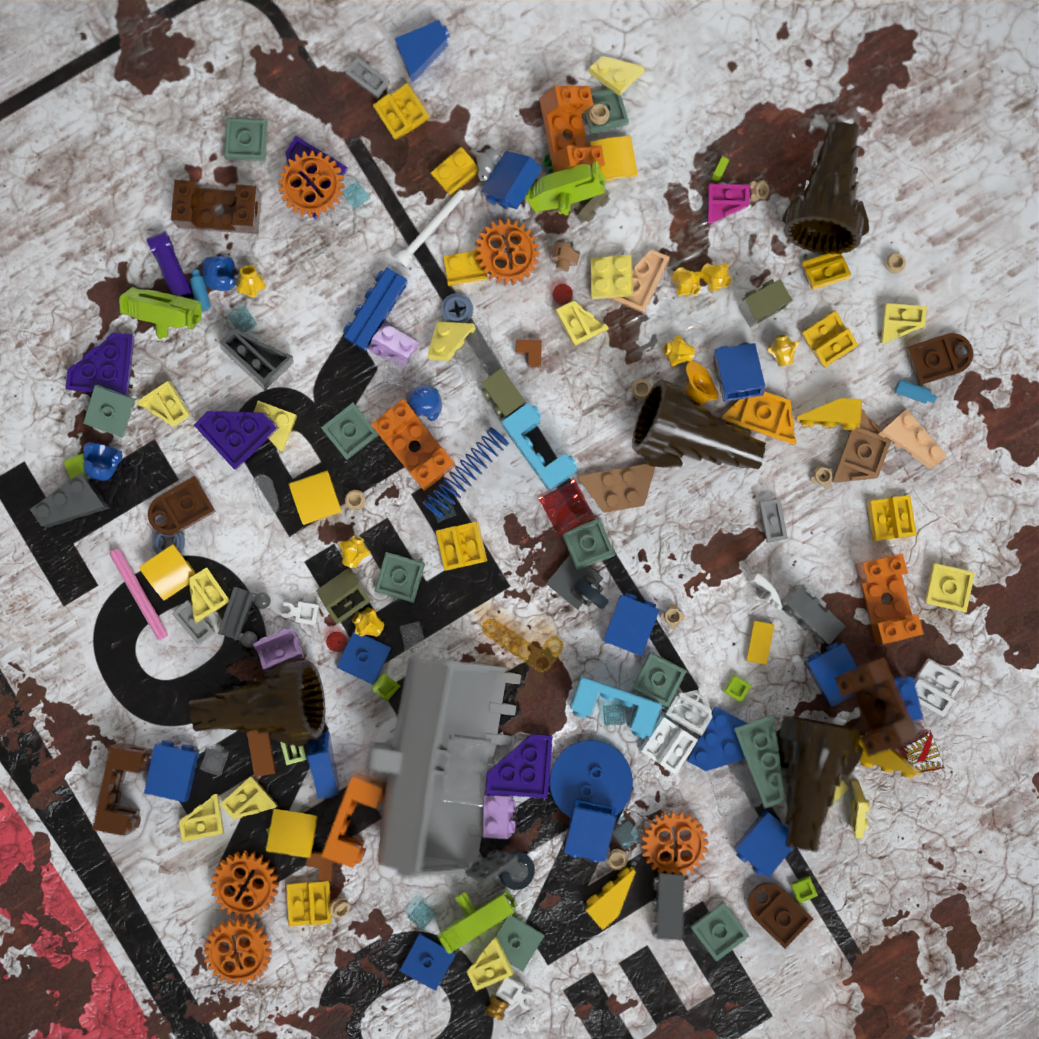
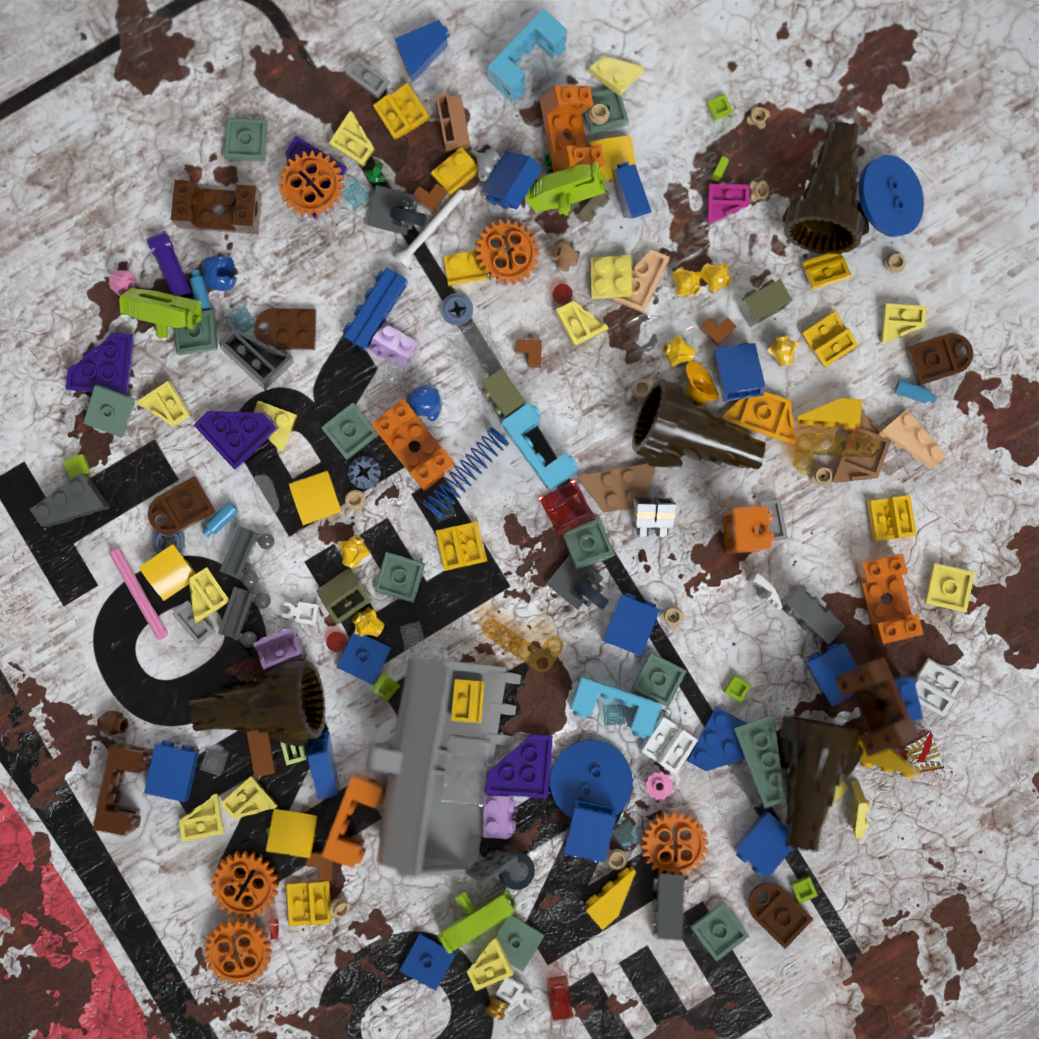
(100, 460): blue hair -> none
(112, 723): none -> reddish brown rock
(122, 281): none -> bright pink piece
(200, 339): none -> sand green plate
(220, 519): none -> dark azure cylinder
(239, 554): none -> dark grey gear
(250, 281): yellow rock -> none
(274, 929): none -> clear red tile
(289, 328): none -> reddish brown plate
(352, 141): none -> light yellow wing
(354, 471): none -> sand blue gear
(375, 176): none -> green plate
(394, 211): none -> dark grey plate
(422, 915): clear light blue tile -> none
(430, 200): none -> dark orange piece
(447, 339): light yellow wing -> none
(453, 122): none -> nougat piece
(467, 700): none -> yellow plate
(542, 31): none -> medium azure plate
(560, 998): none -> clear red torso
(630, 191): none -> blue slope
(653, 514): none -> hips
(659, 778): none -> bright pink piece
(691, 710): white slope -> none
(715, 332): none -> dark orange piece
(719, 107): none -> lime tile
(742, 529): none -> orange plate
(758, 111): none -> tan plate
(760, 642): yellow tile -> none
(835, 450): none -> clear yellow beam
(891, 196): none -> blue plate

